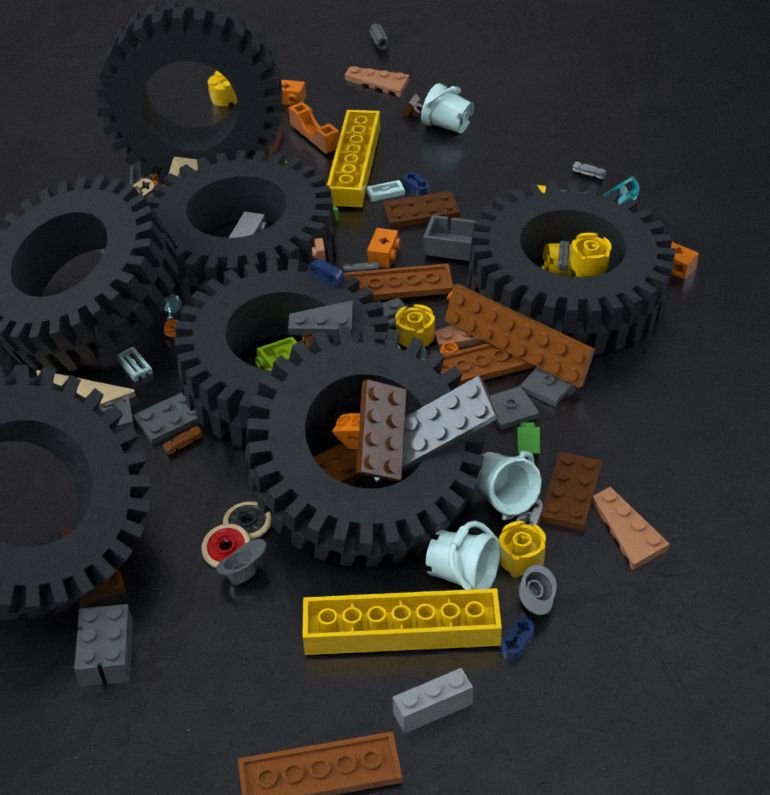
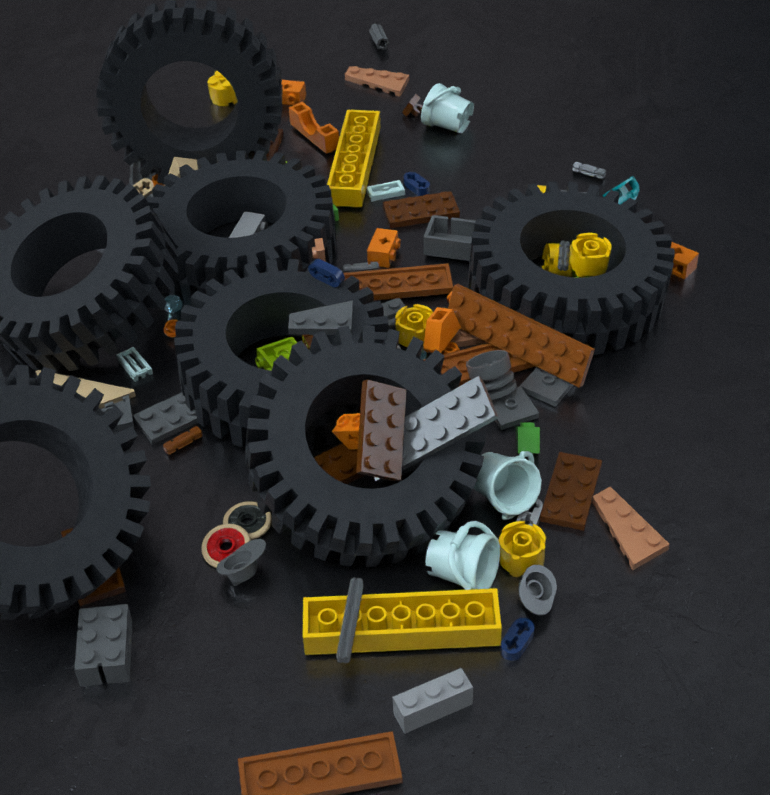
(349, 620): none -> dark grey axle
(440, 329): none -> orange slope
(494, 371): none -> dark grey wheel

